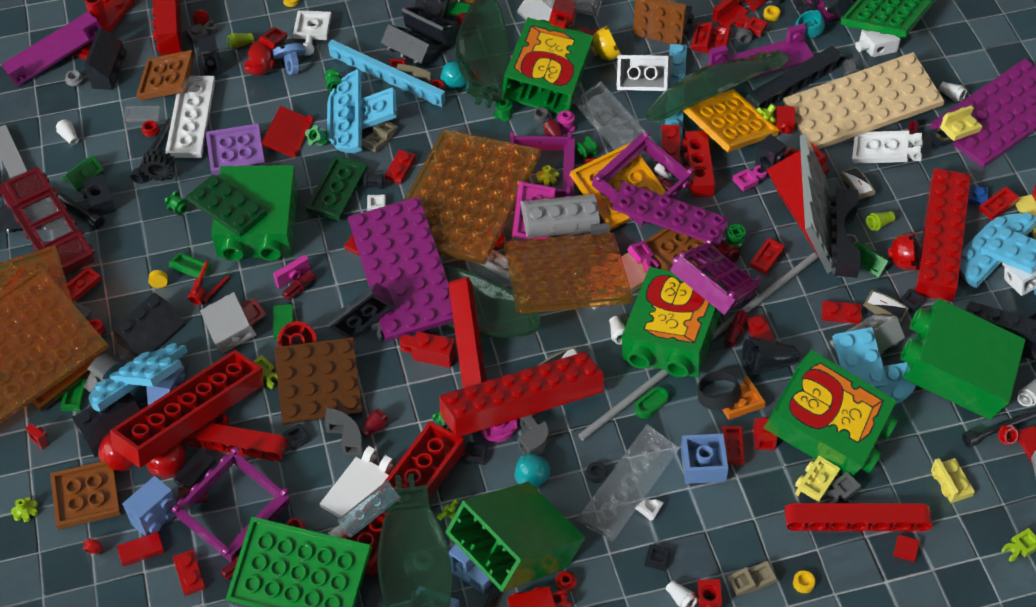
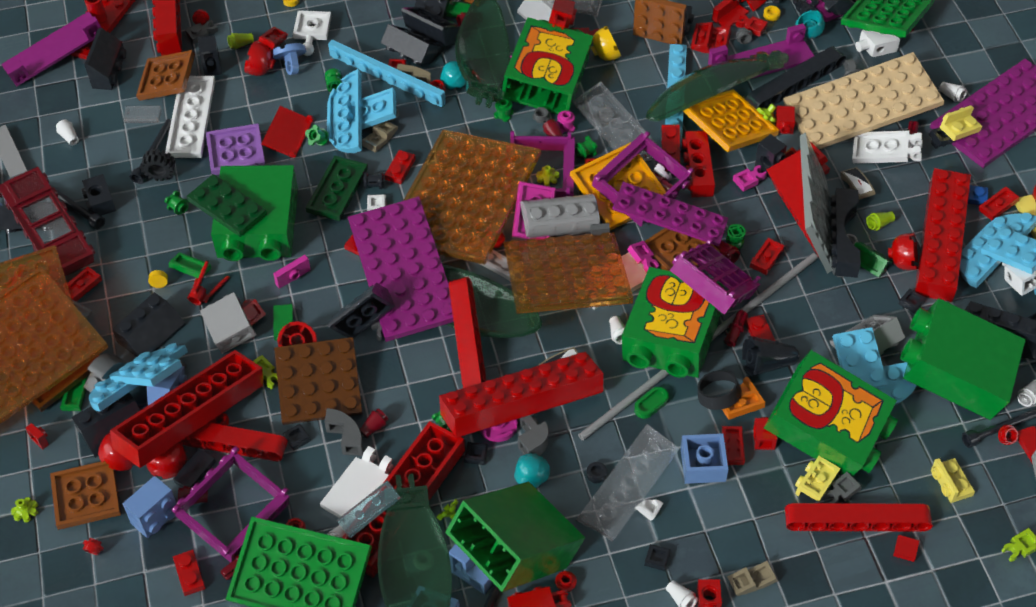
(73, 78): light grey plate -> none
(85, 169): green panel -> none
(98, 325): red plate -> none
(140, 549): red tile -> none
(150, 128): red plate -> none
(298, 285): dark red axle -> none
(429, 348): red brick -> none
(644, 72): light grey slope -> none
(804, 581): yellow tile -> none
(841, 312): red plate -> none
(883, 304): slope -> none

